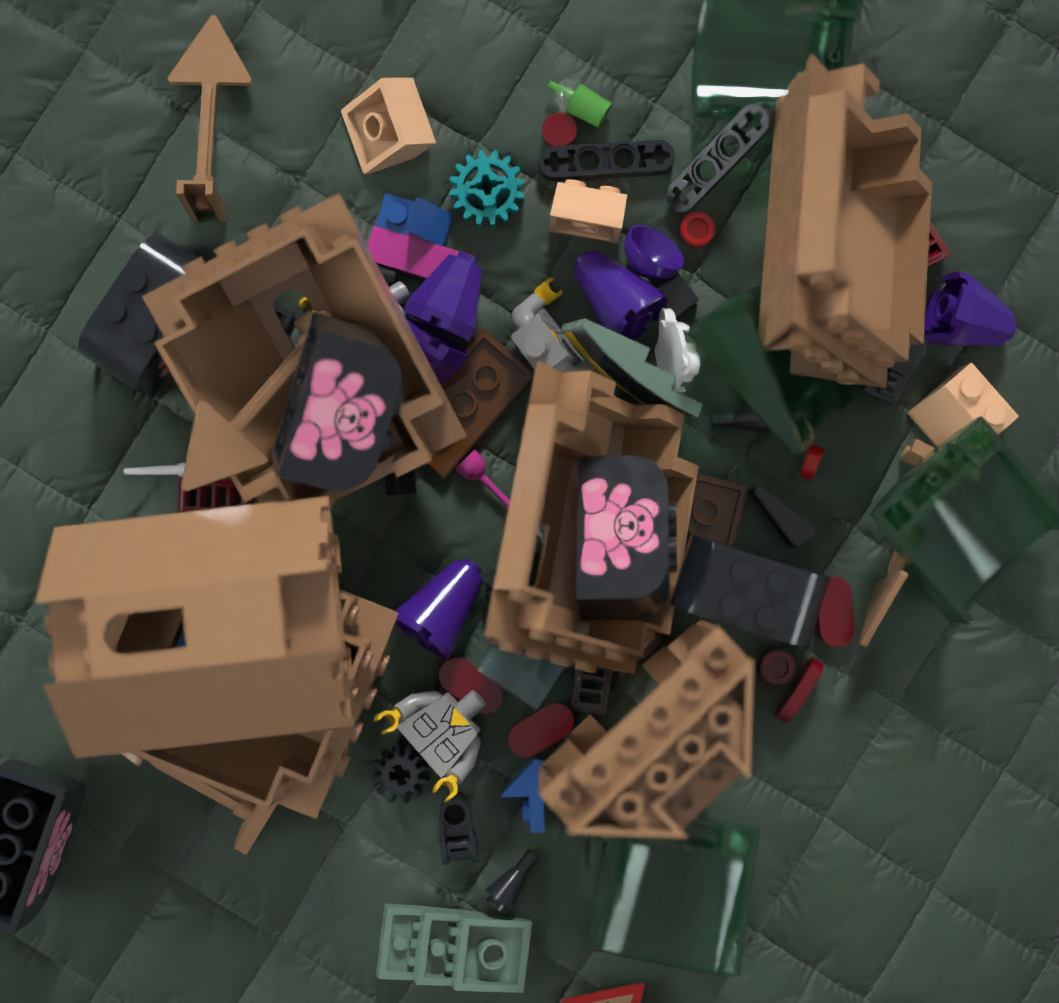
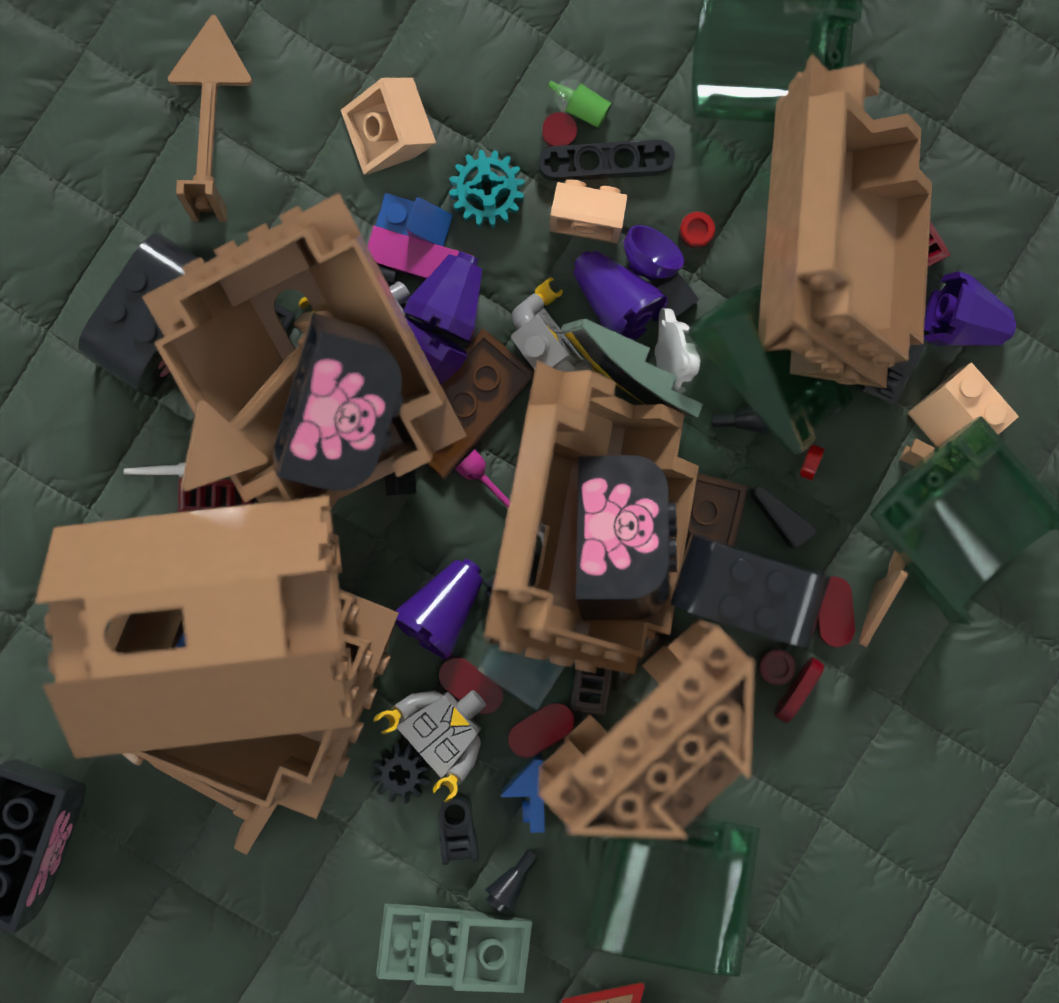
(719, 157): black beam -> none

